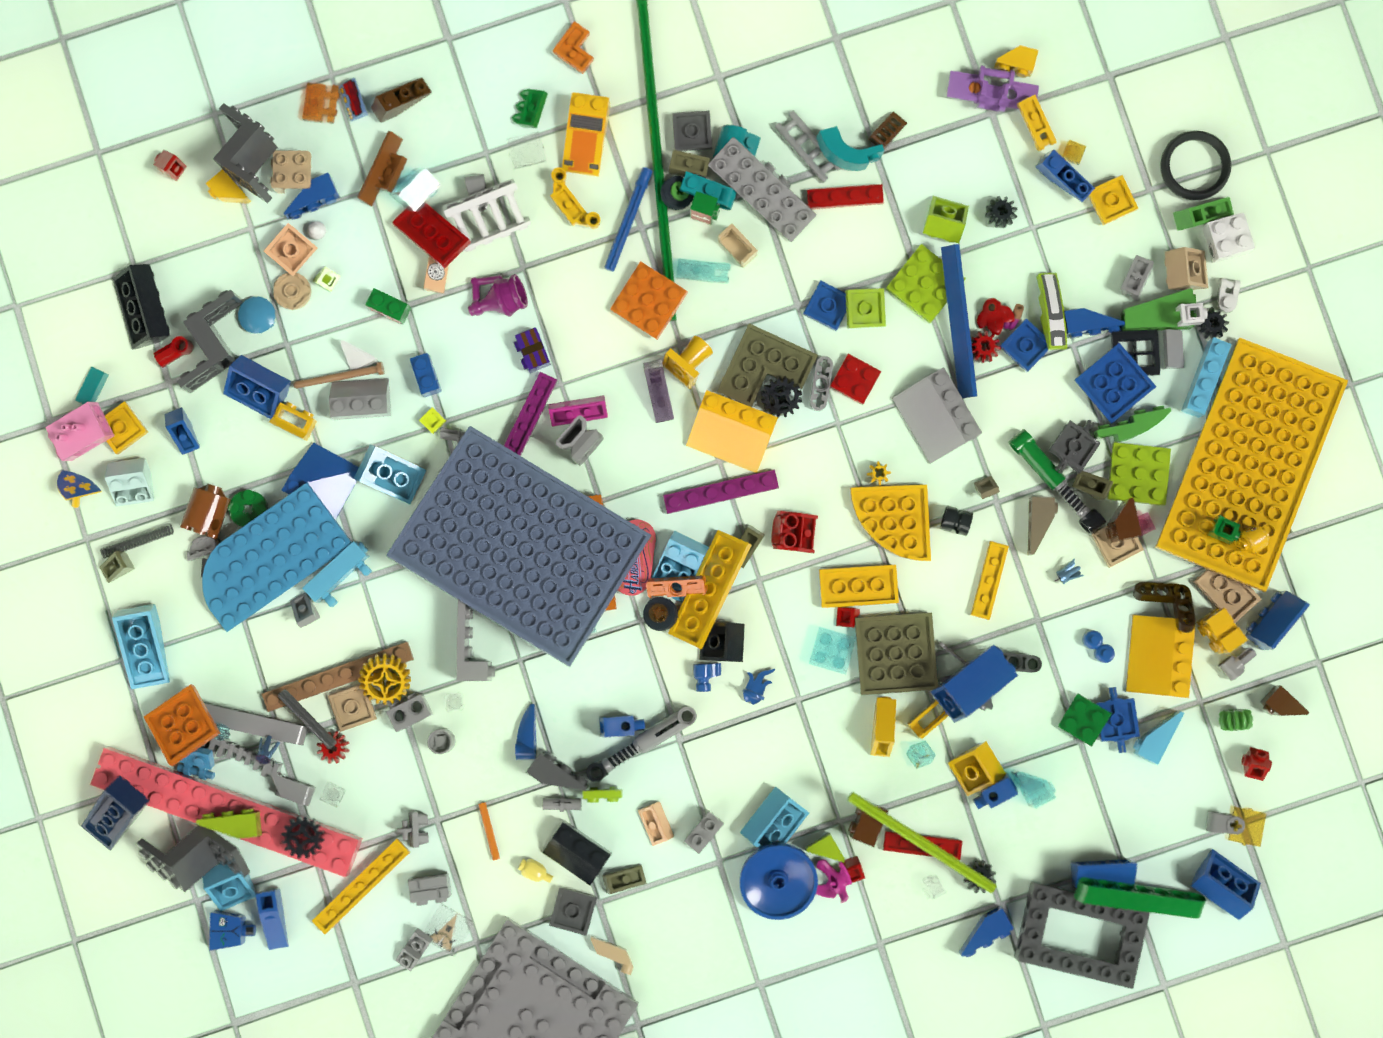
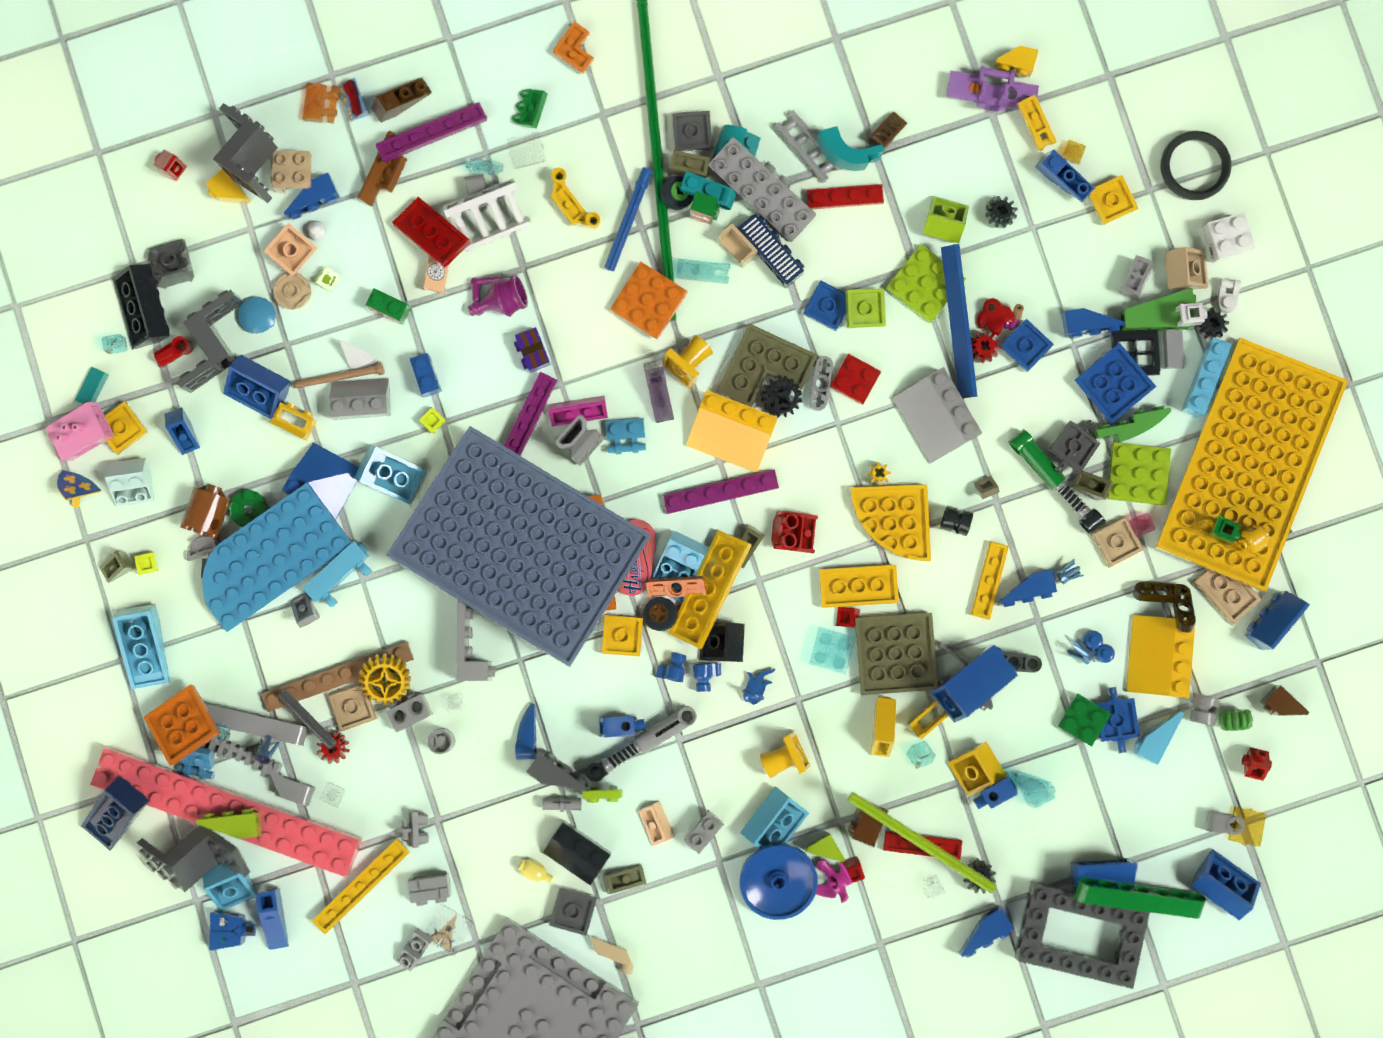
(114, 344): none -> clear light blue slope
(133, 541): dark grey piece -> none
(146, 563): none -> neon yellow plate
(171, 263): none -> flat silver slope
(300, 848): black gear -> none
(415, 189): clear light blue slope -> none
(431, 132): none -> magenta plate
(451, 434): light grey axle -> none
(477, 165): none -> clear light blue plate
(489, 831): orange piece -> none
(585, 134): slope -> none
(622, 635): none -> yellow plate
(623, 430): none -> dark azure plate
(673, 671): none -> blue piece
(771, 251): none -> dark blue brick
(785, 757): none -> yellow plant
(1034, 585): none -> blue slope
(1040, 516): dark tan slope -> none
(1052, 311): slope -> none
(1083, 654): none -> flat silver piece
(1124, 522): reddish brown slope -> none
(1203, 213): bright green slope -> none
(1204, 709): none -> light grey wheel
(1221, 631): yellow brick -> none
(1234, 666): light grey axle -> none

